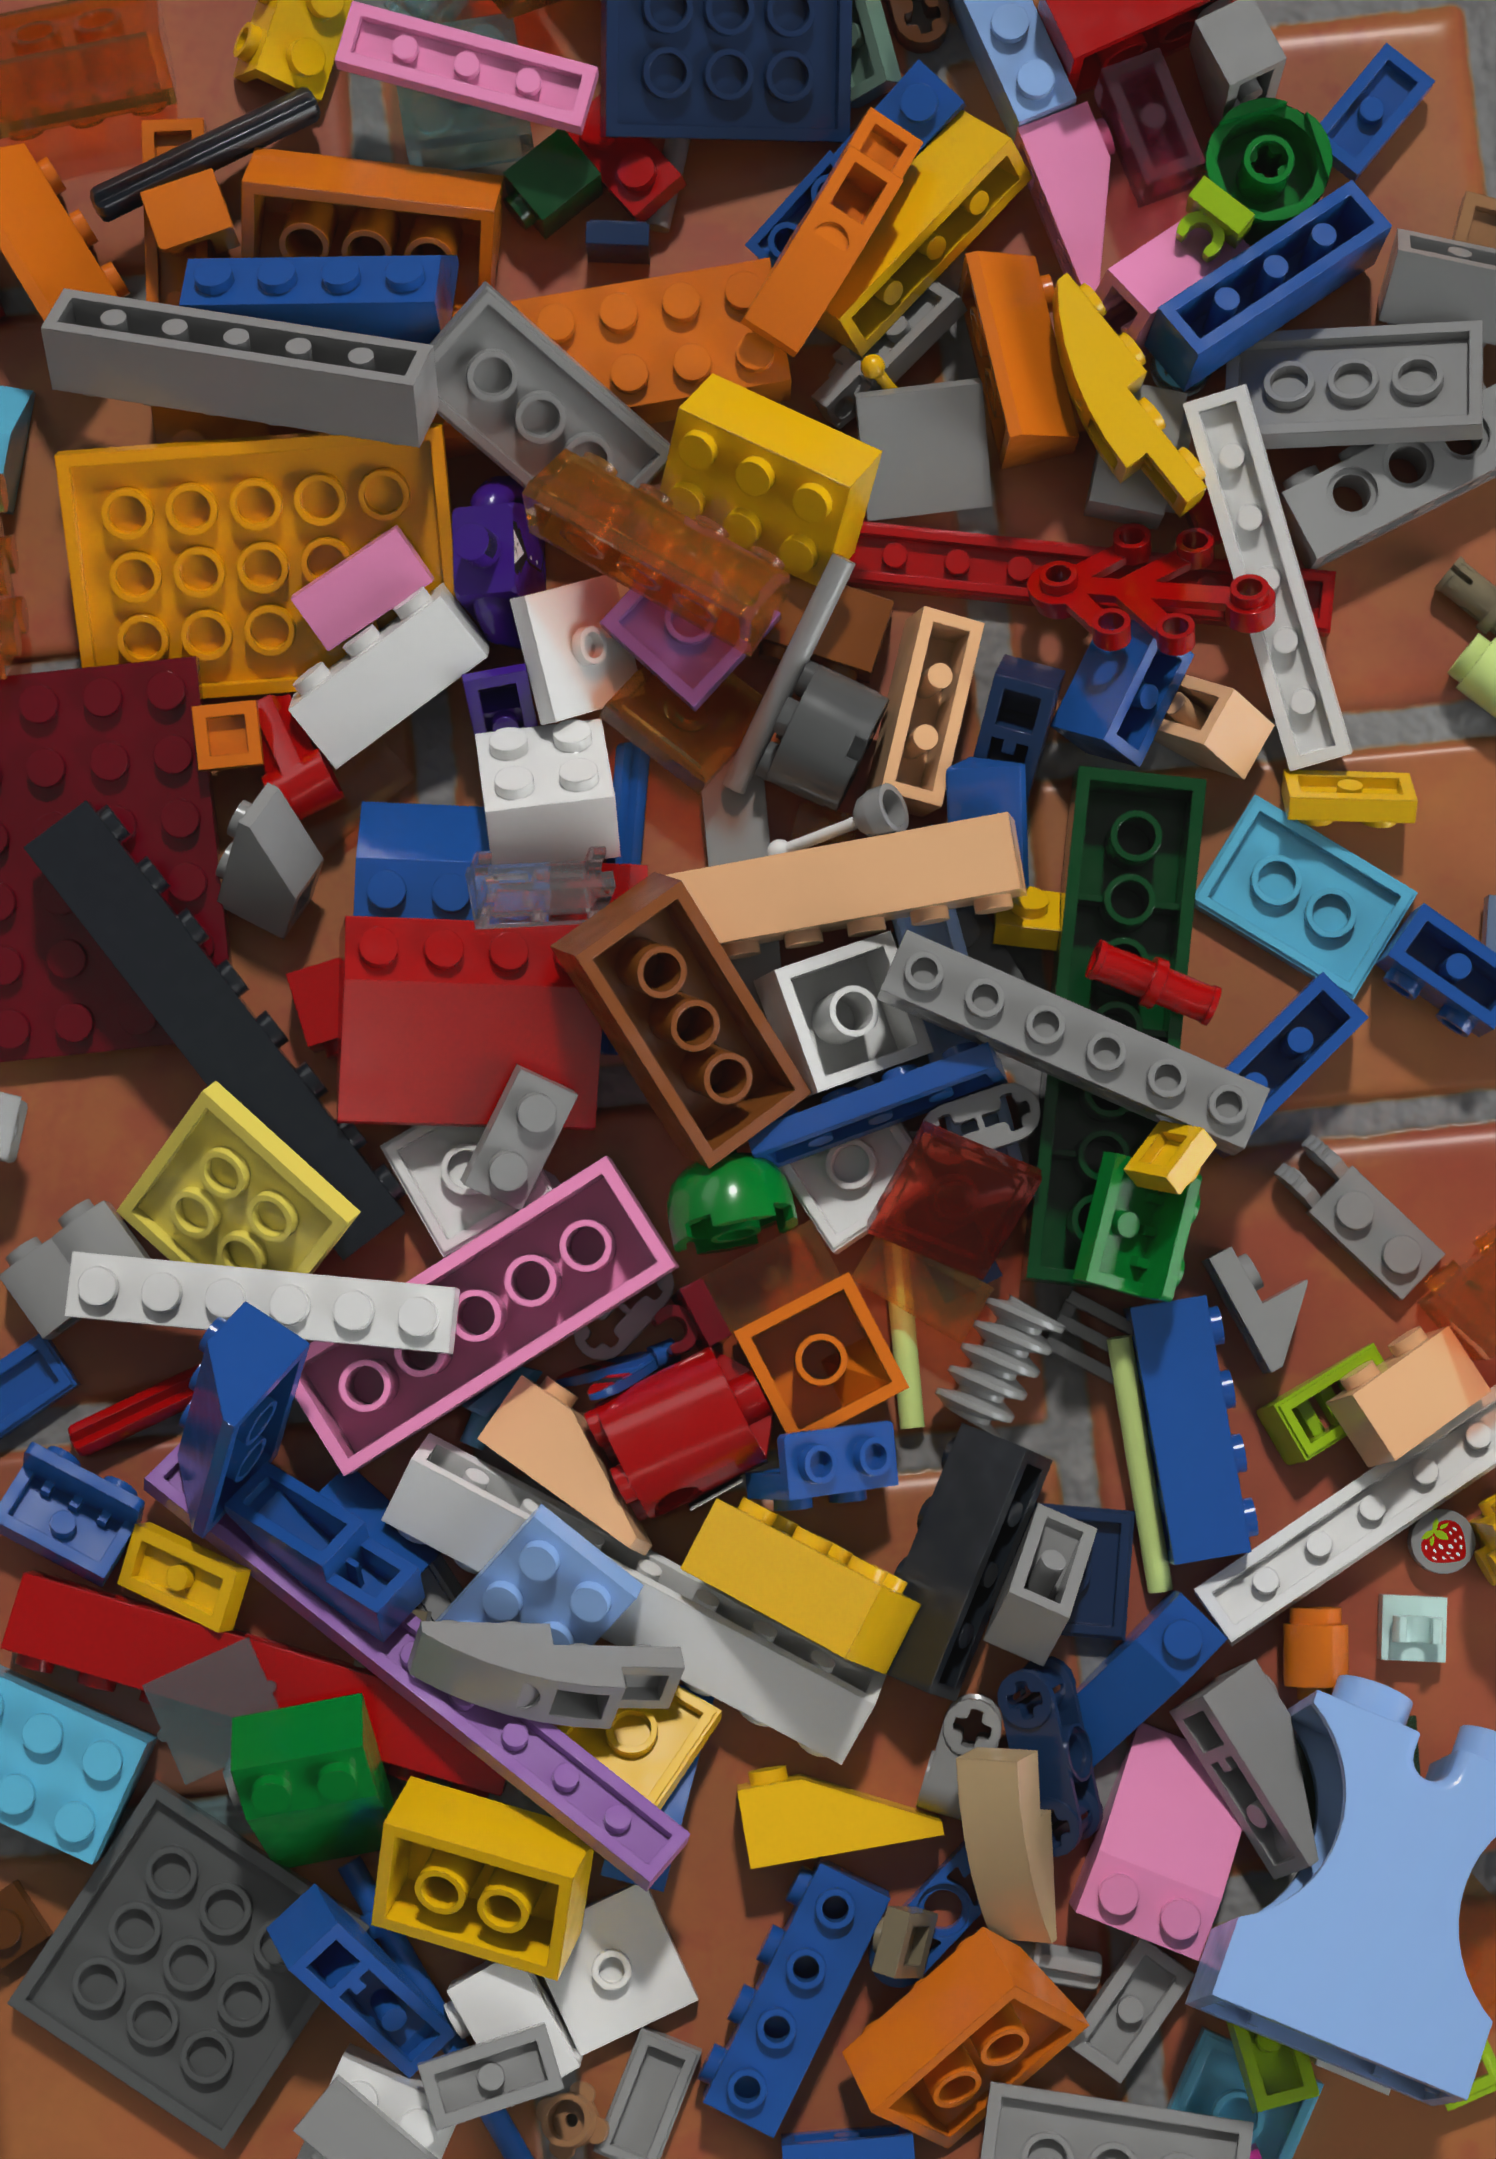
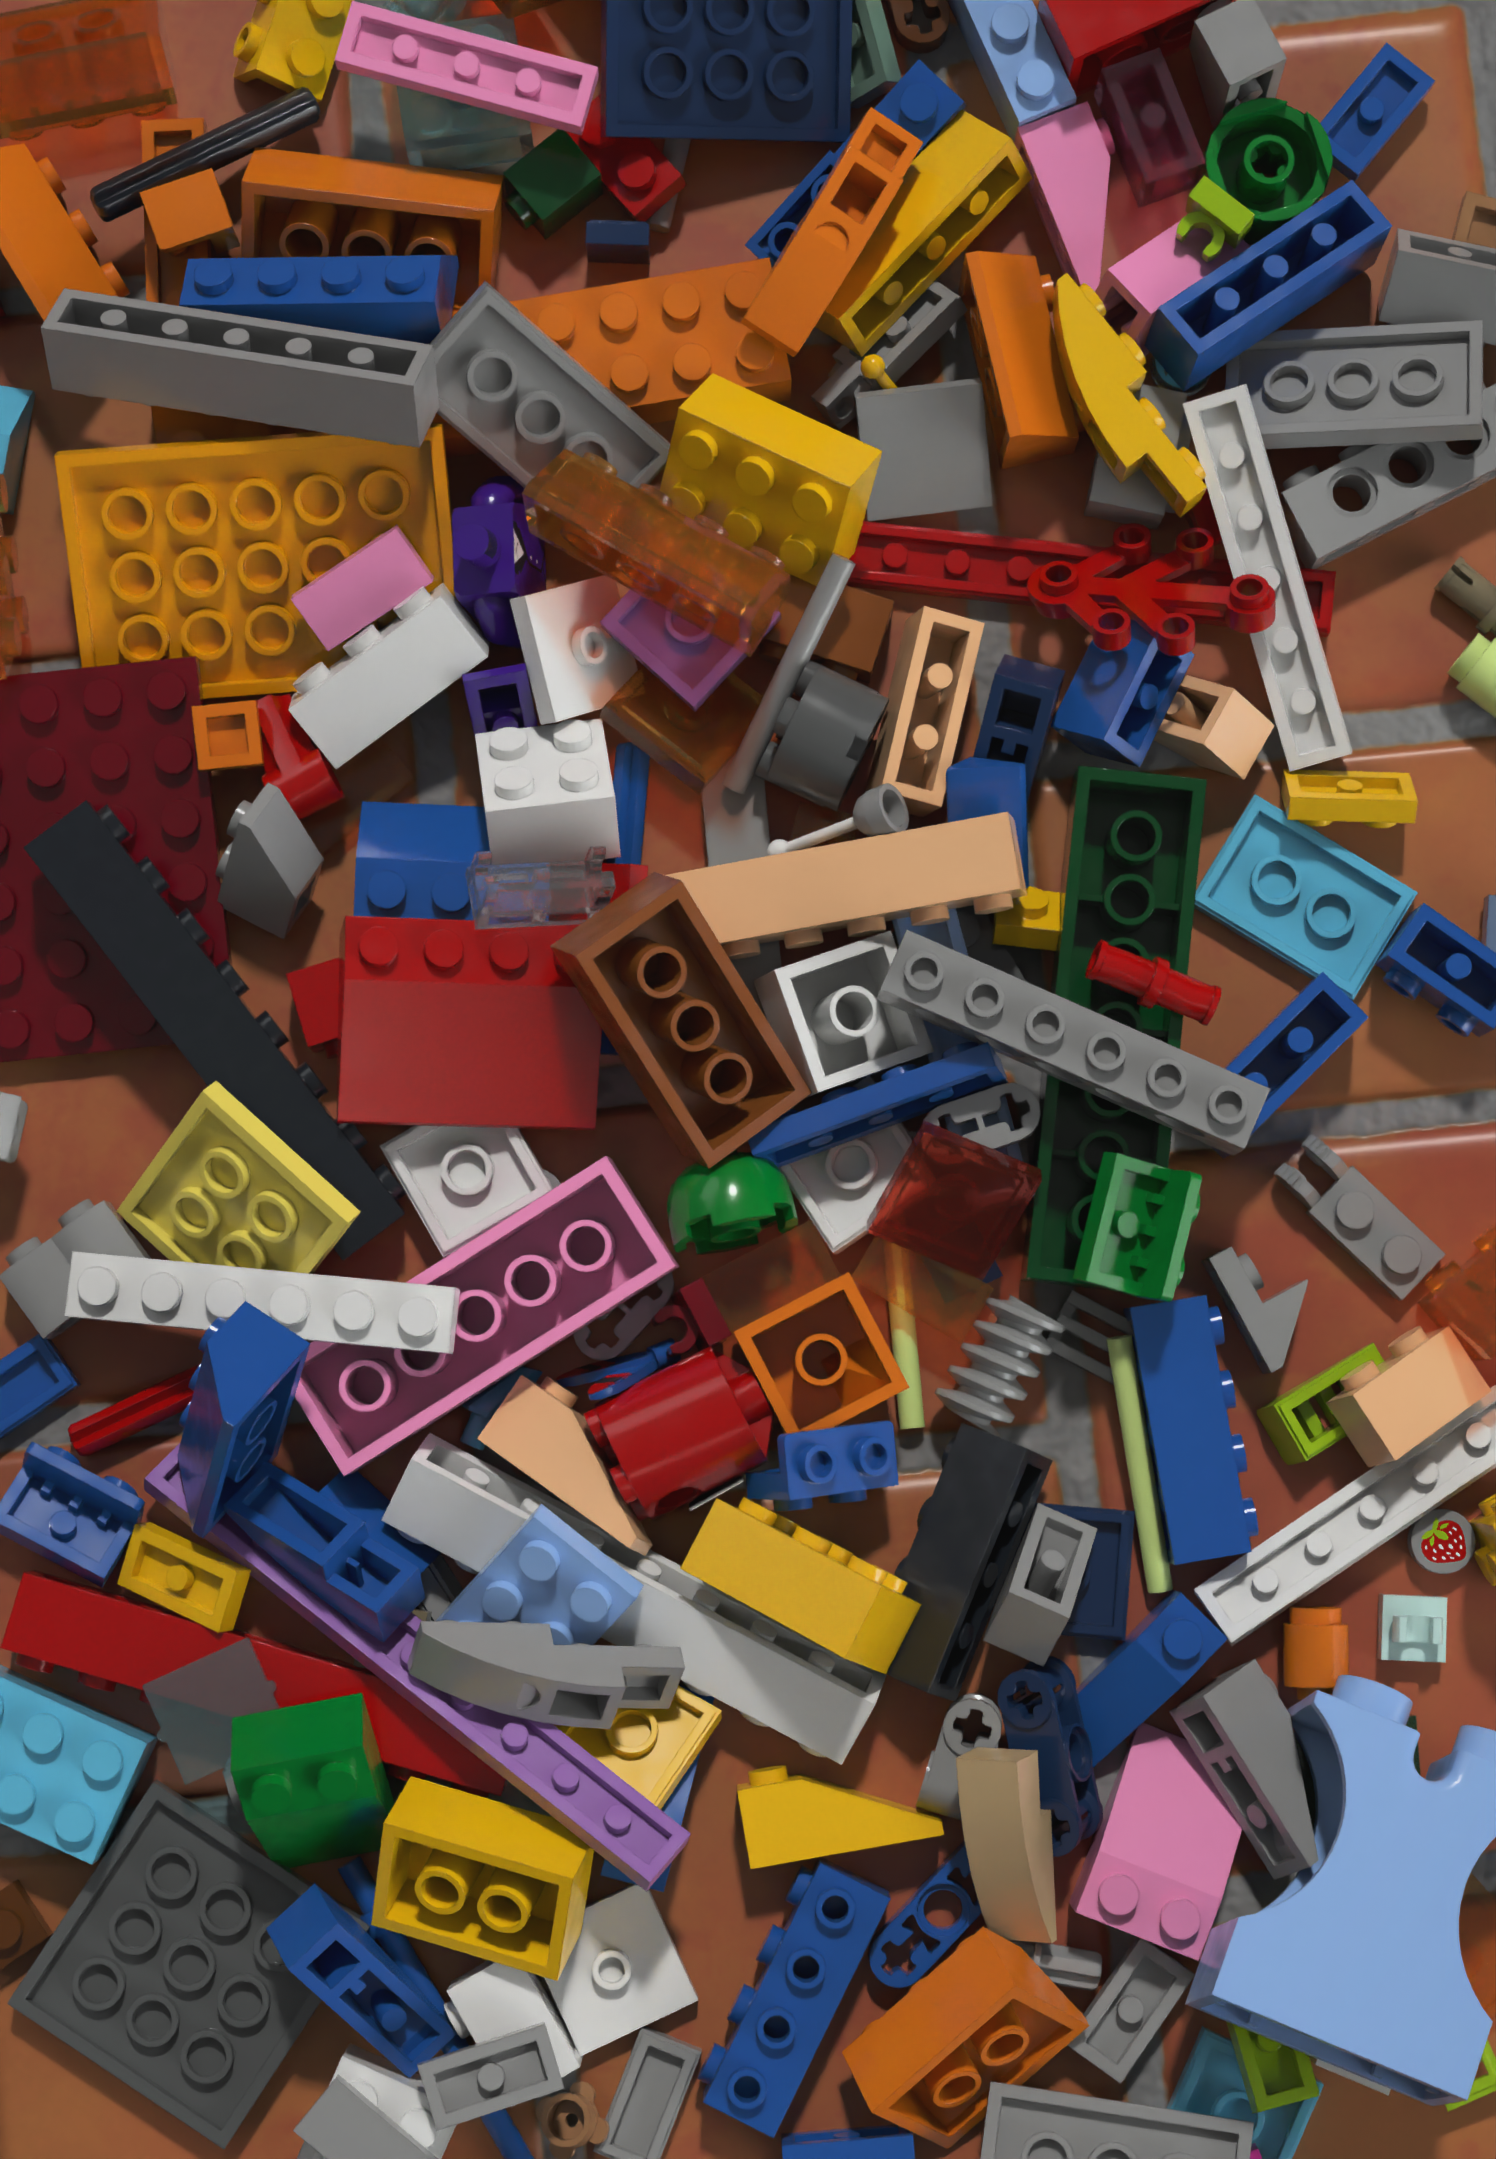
(519, 1137): light grey plate -> none
(903, 1942): dark tan plate -> none
(1170, 1157): yellow plate -> none

